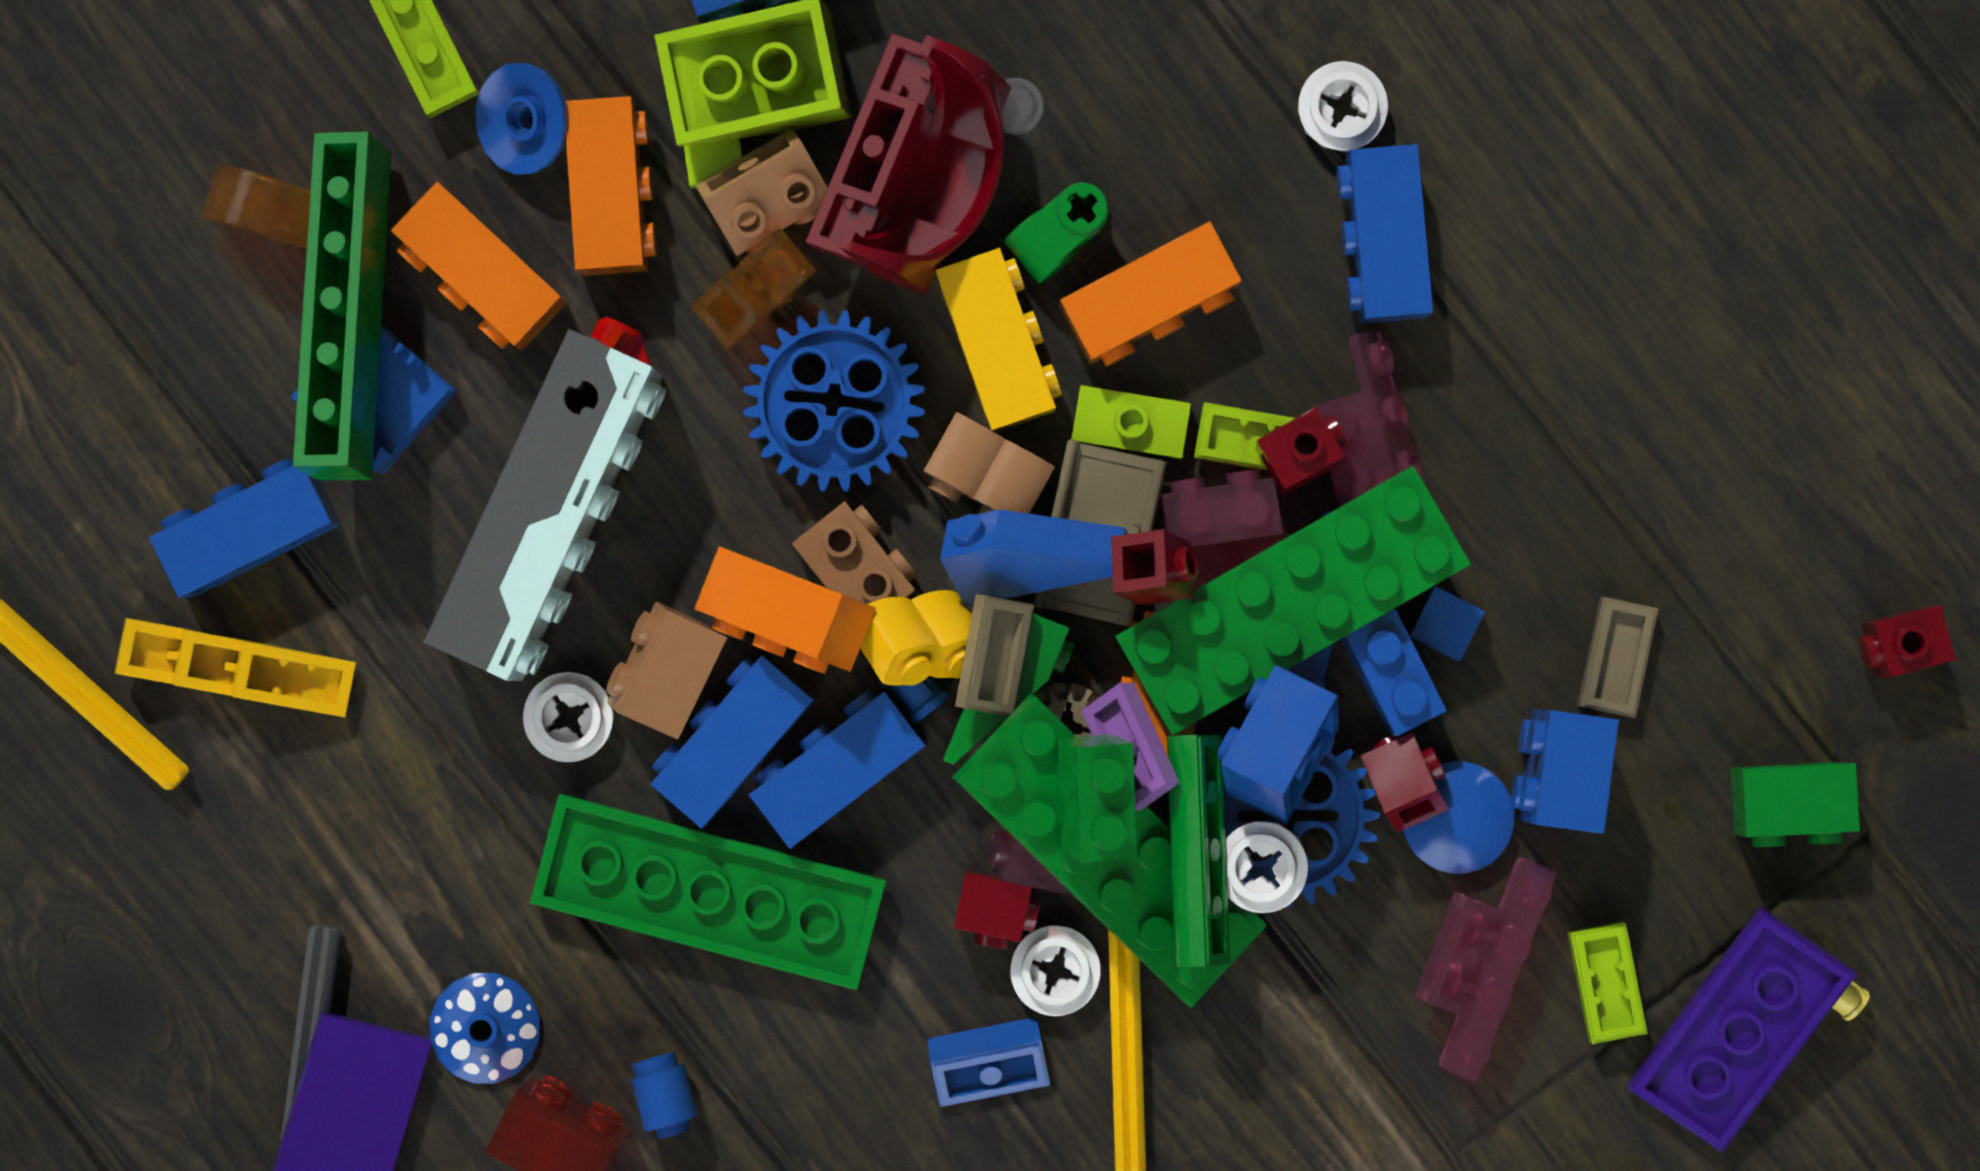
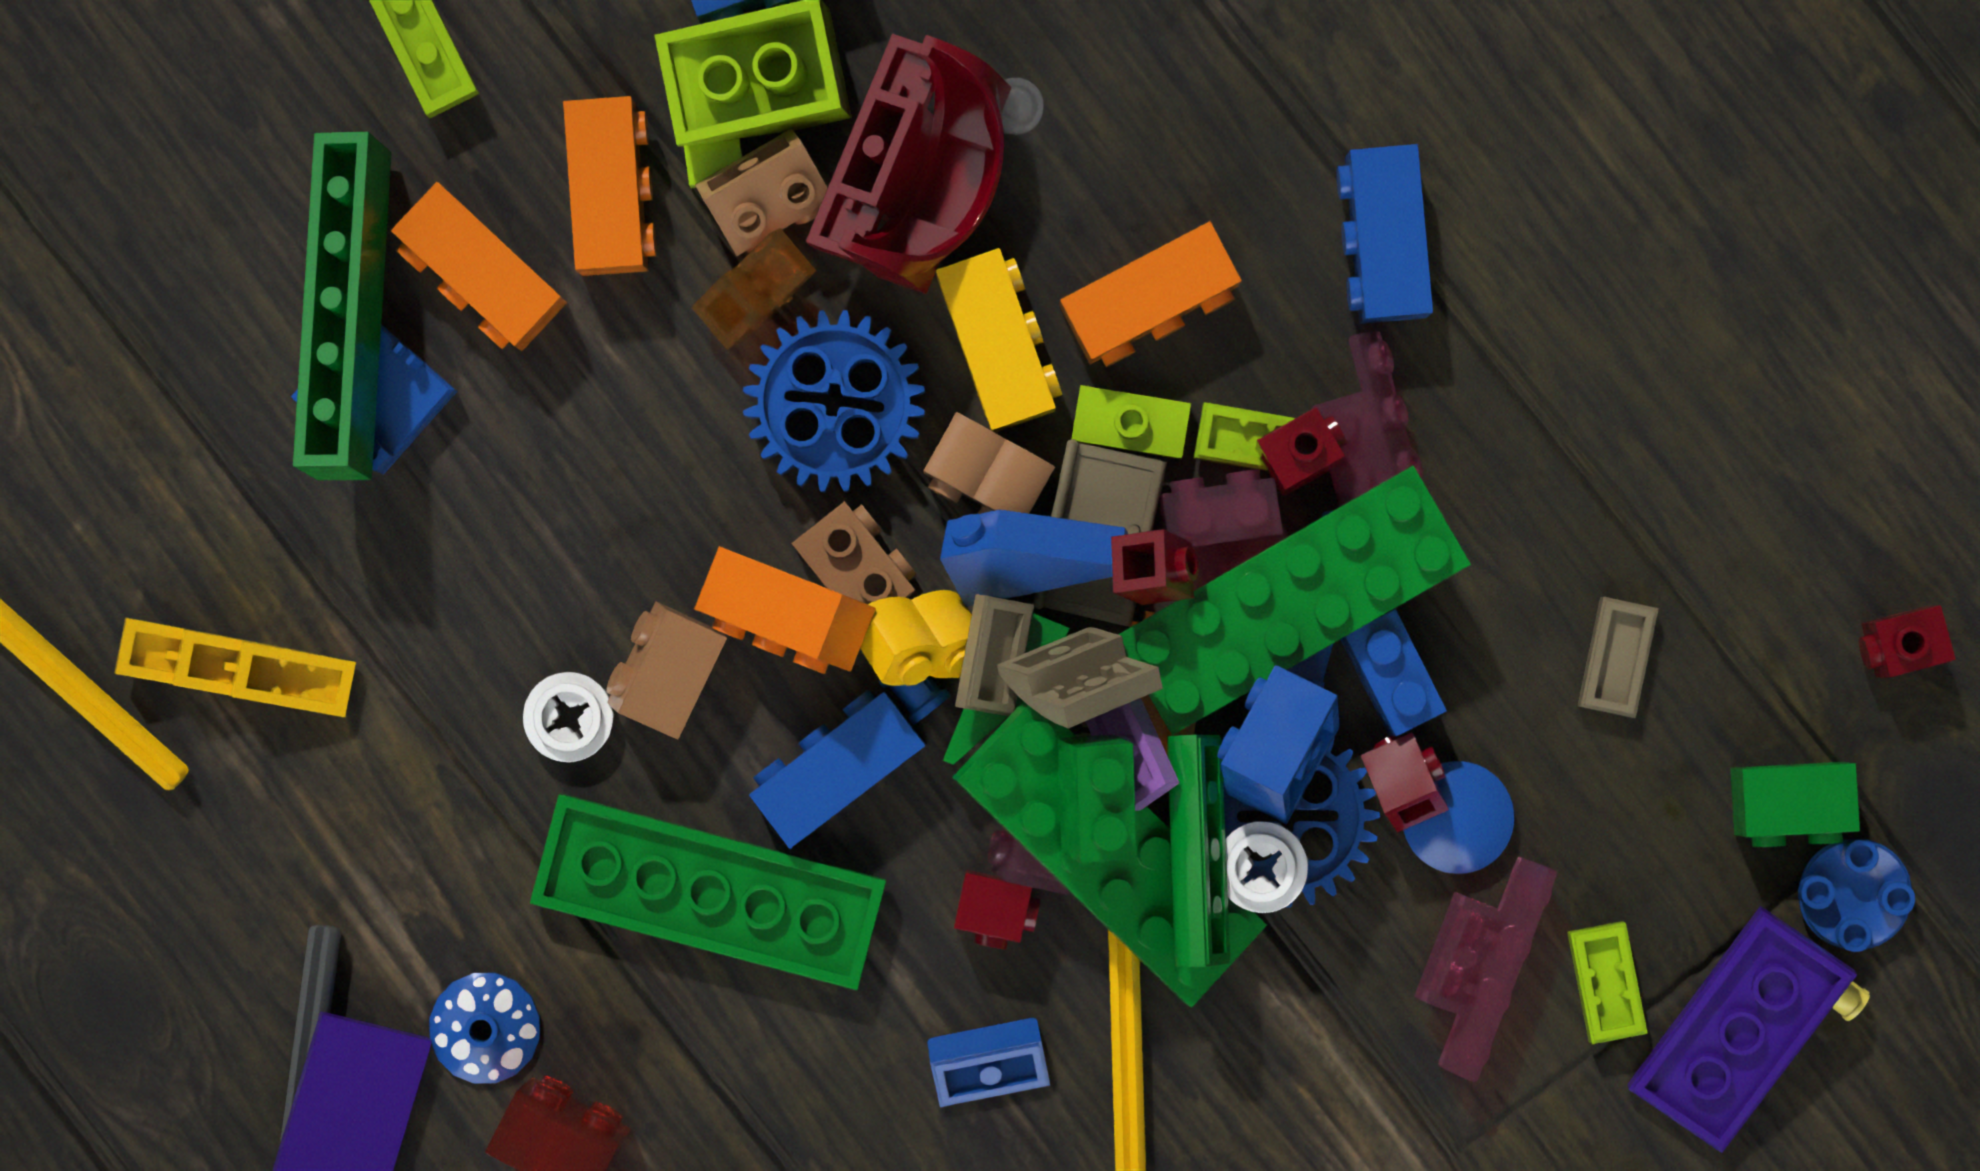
(242, 529): blue brick -> none
(258, 205): clear orange brick -> none
(506, 123): blue dish -> none
(549, 502): piece -> none
(663, 1095): blue brick -> none
(730, 739): blue brick -> none
(1050, 238): green piece -> none
(1066, 995): white gear -> none
(1079, 677): none -> dark tan slope
(1368, 99): white gear -> none
(1446, 623): blue tile -> none
(1565, 770): blue brick -> none
(1855, 894): none -> blue dish

